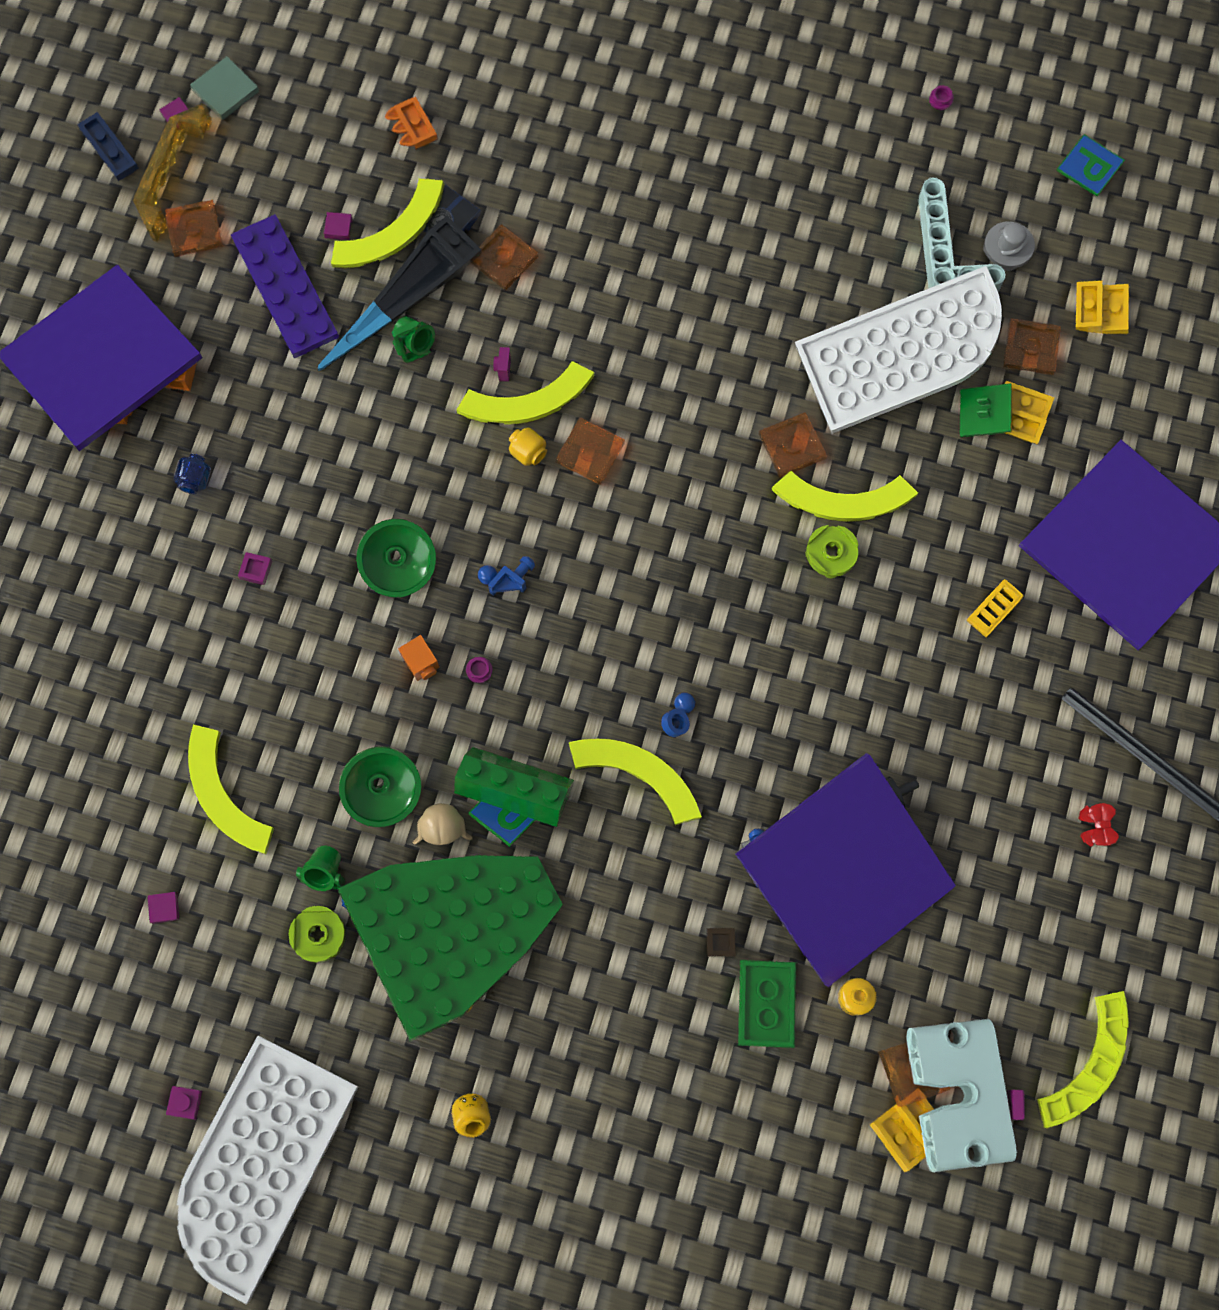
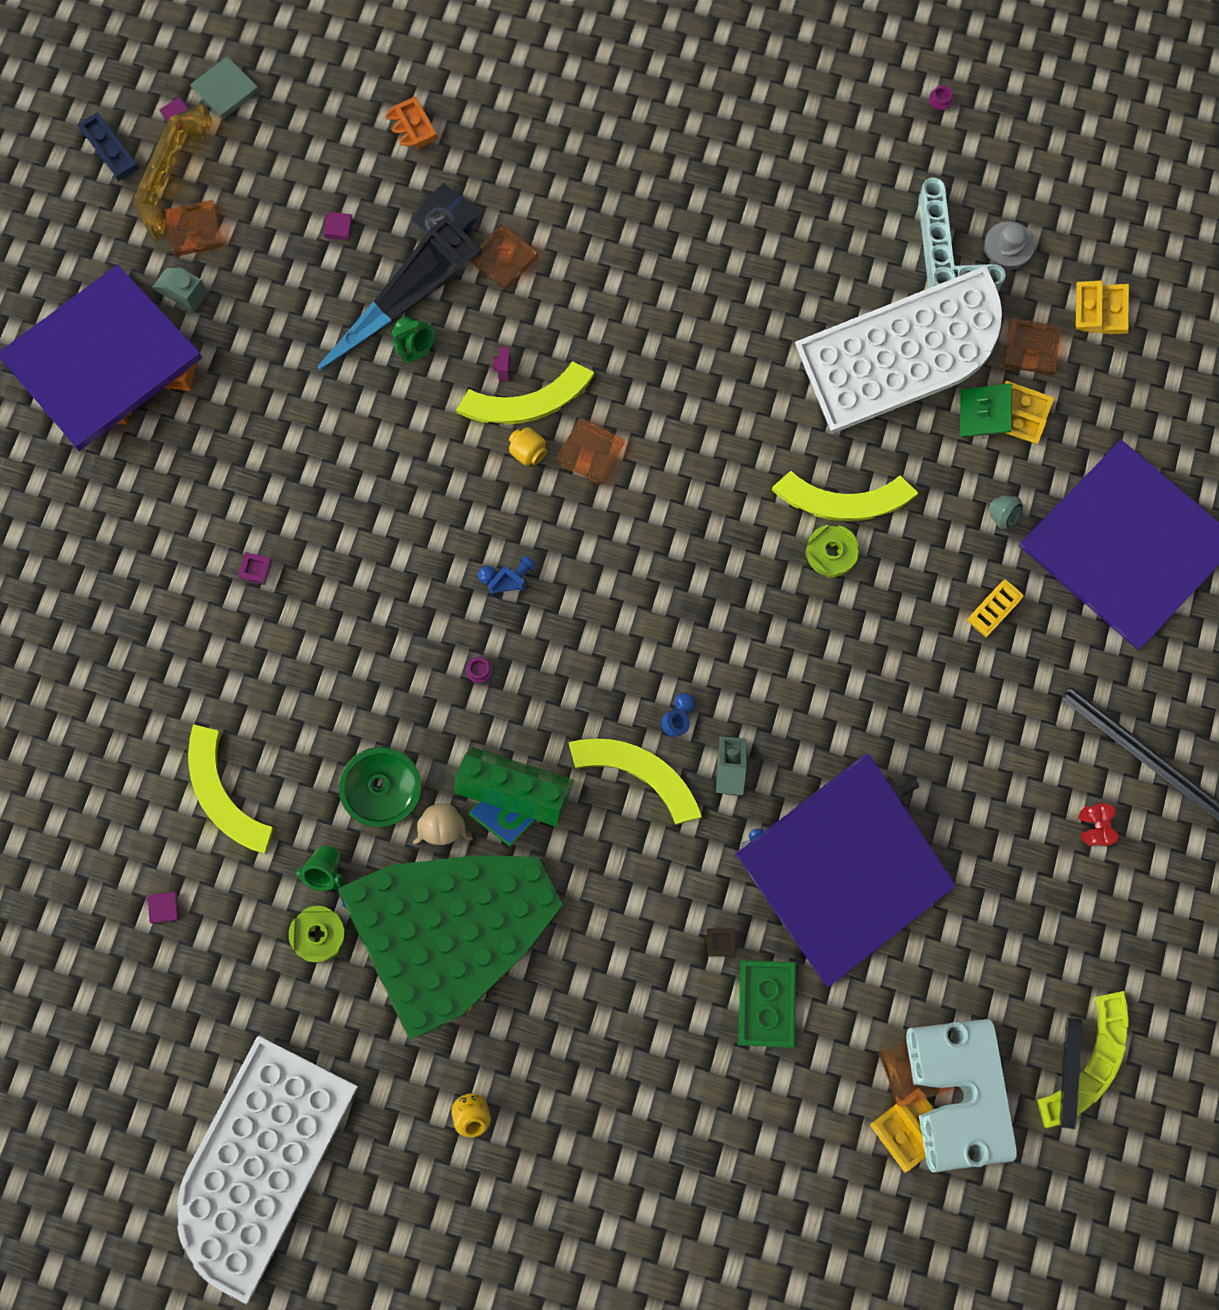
(181, 288): none -> sand green slope
(184, 1102): magenta plate -> none
(192, 474): clear blue head -> none
(284, 286): dark purple plate -> none
(396, 235): neon yellow tile -> none
(397, 576): green dish -> none
(419, 658): orange brick -> none
(731, 766): none -> sand green slope
(792, 444): clear orange tile -> none
(857, 996): yellow head -> none
(1006, 511): none -> sand green cone
(1016, 1104): magenta tile -> none
(1070, 1073): none -> black beam
(1090, 165): blue piece -> none

